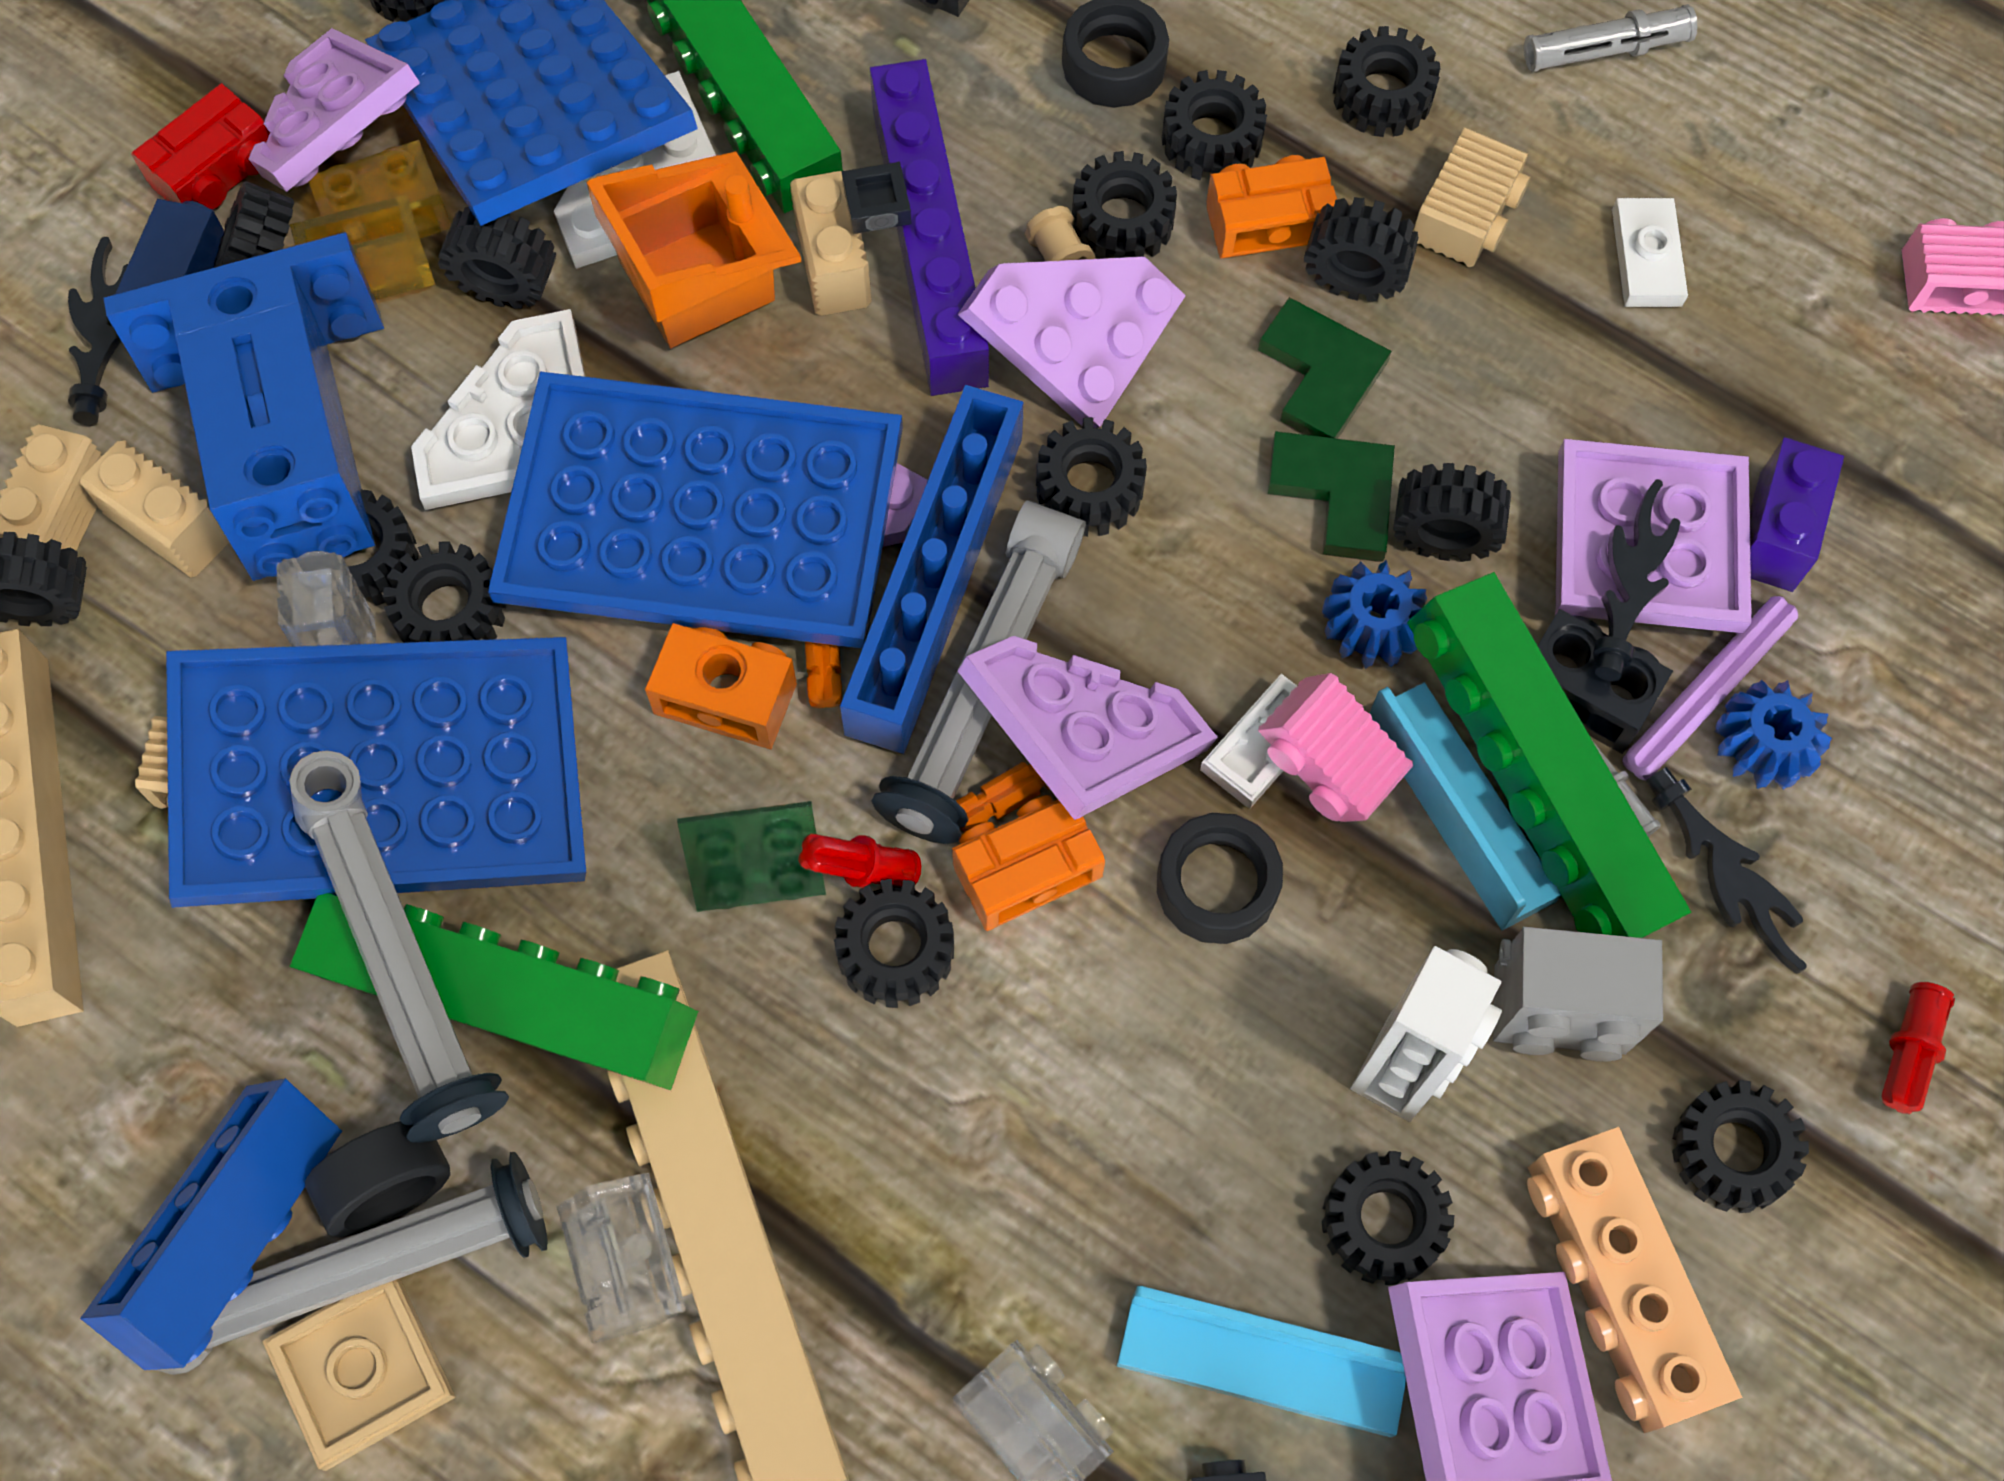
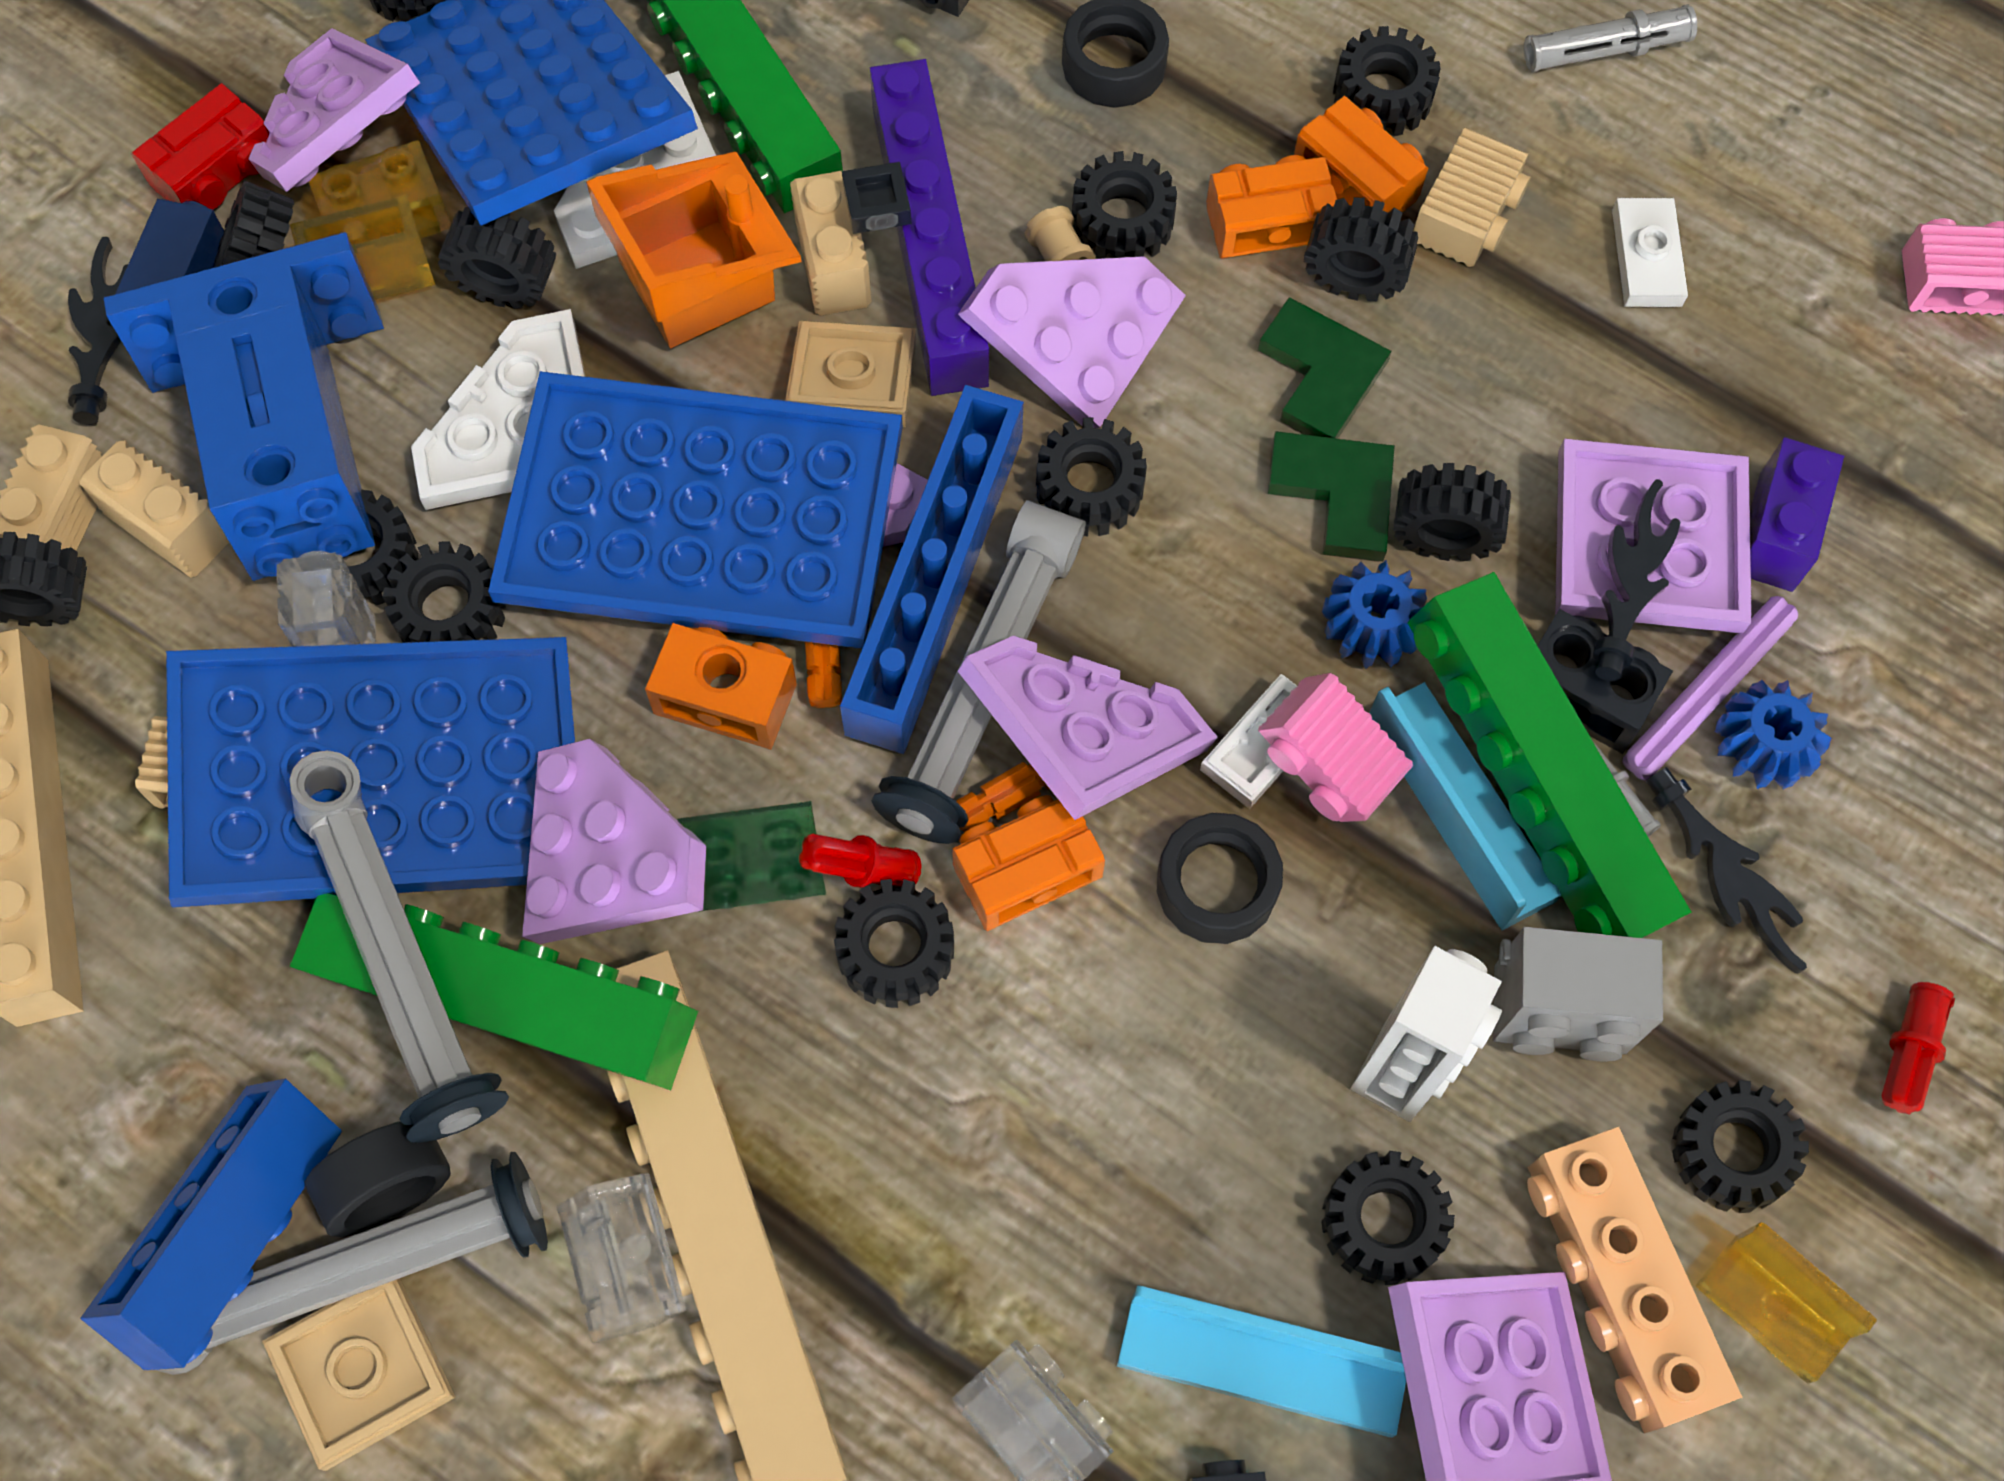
(604, 849): none -> lavender plate
(853, 367): none -> tan tile
(1219, 100): black tyre -> none
(1363, 157): none -> orange brick
(1784, 1301): none -> clear yellow panel

